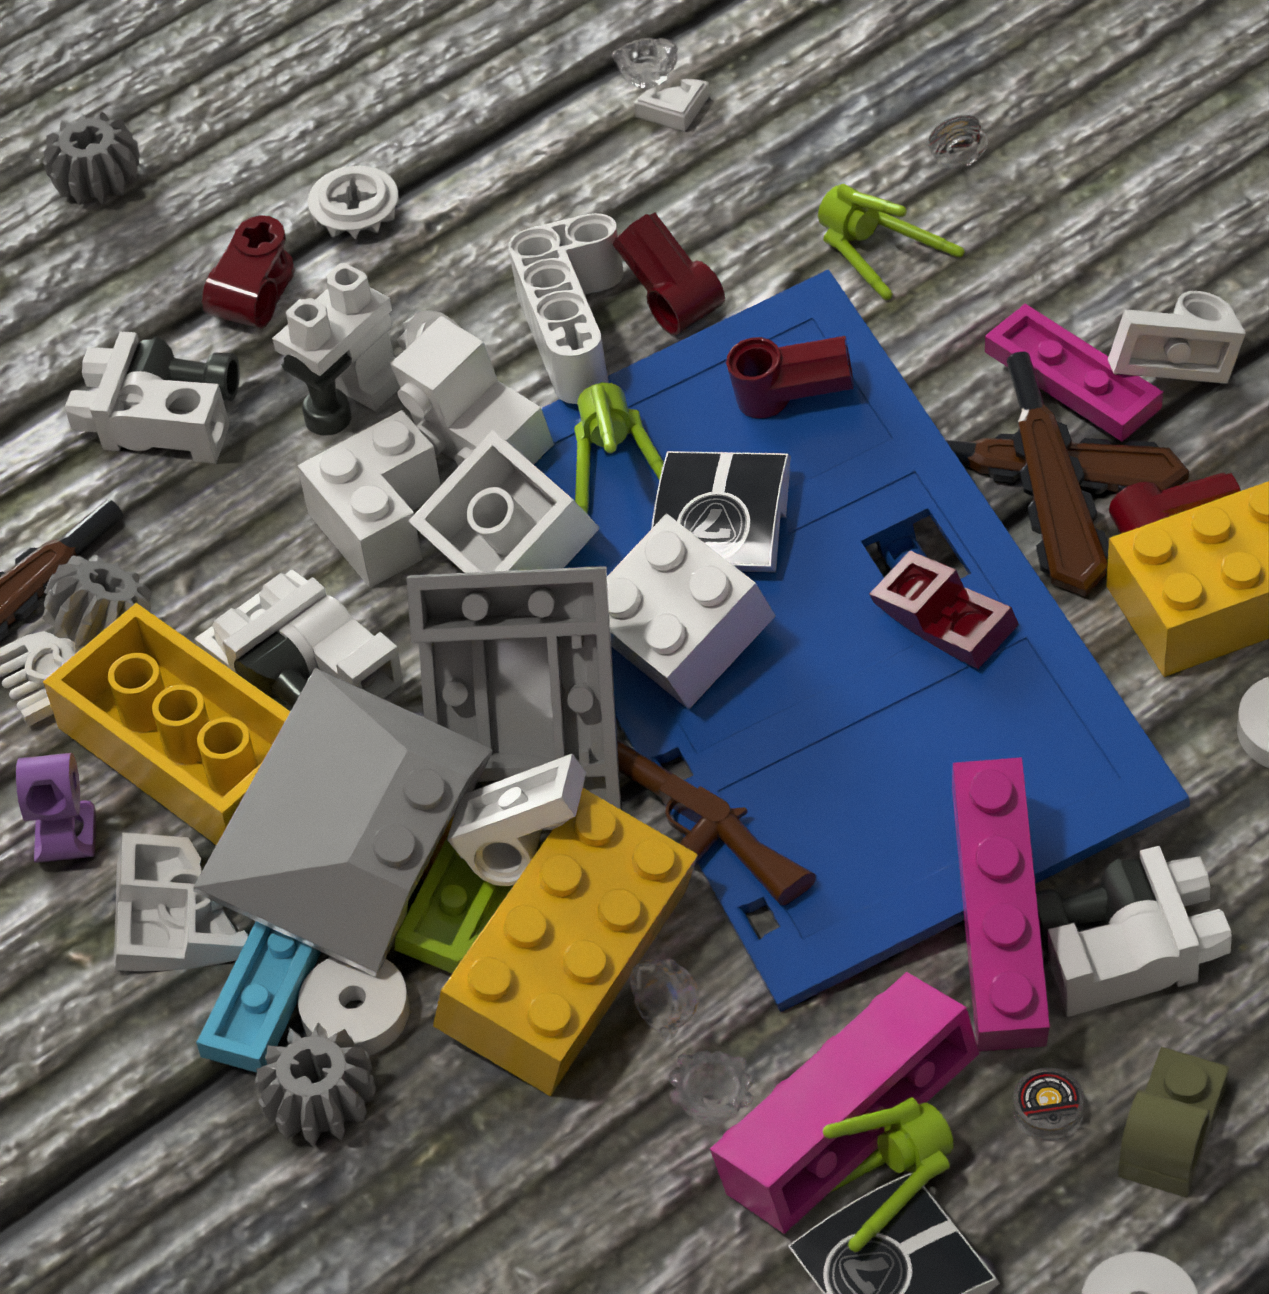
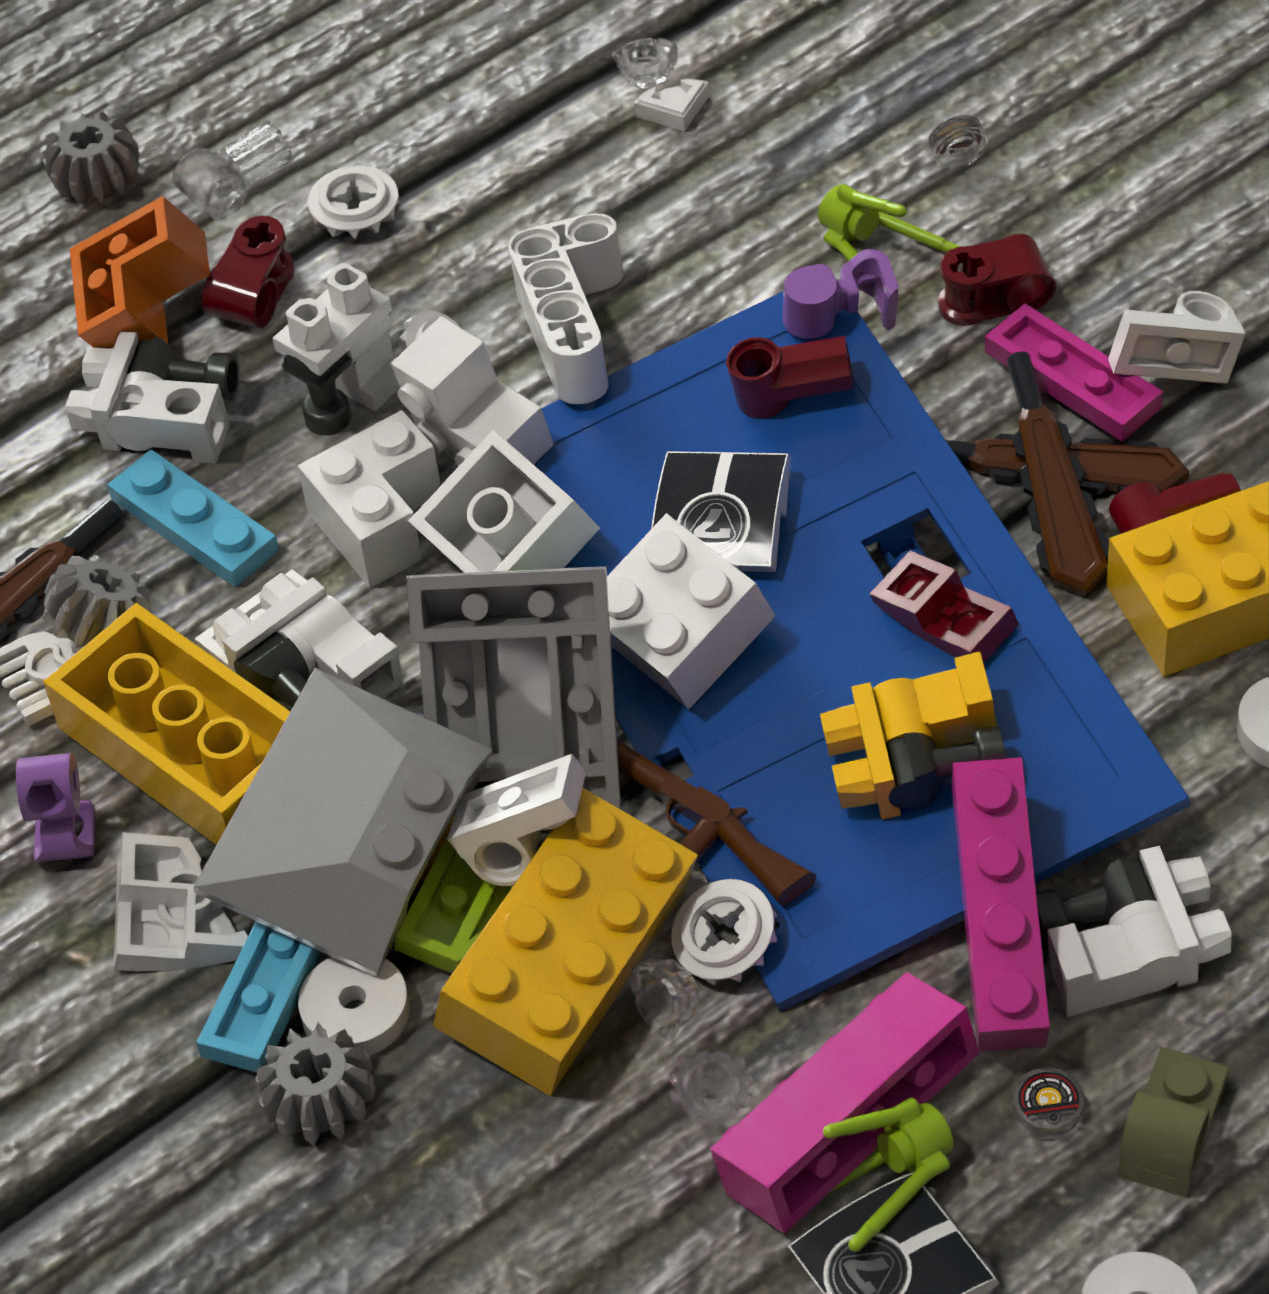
(134, 268): none -> orange brick
(193, 518): none -> medium azure plate
(221, 179): none -> clear piece
(606, 423): lime plant -> none
(676, 287): dark red piece -> none
(729, 903): none -> white gear
(815, 295): none -> medium lavender leg
(911, 736): none -> yellow hips
(997, 278): none -> dark red piece

